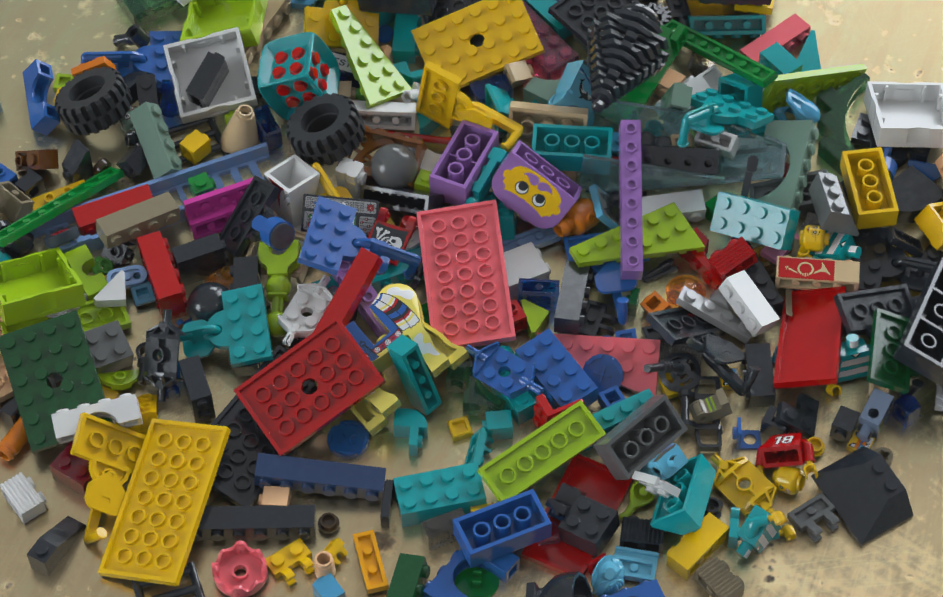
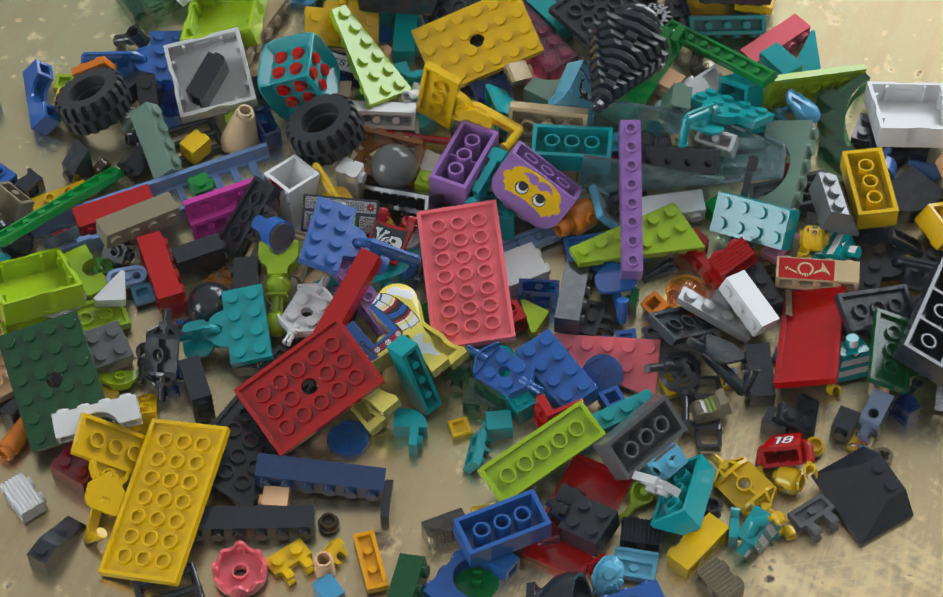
(36, 159): reddish brown slope -> none
(438, 492): teal brick -> none
(739, 435): blue bracket -> none

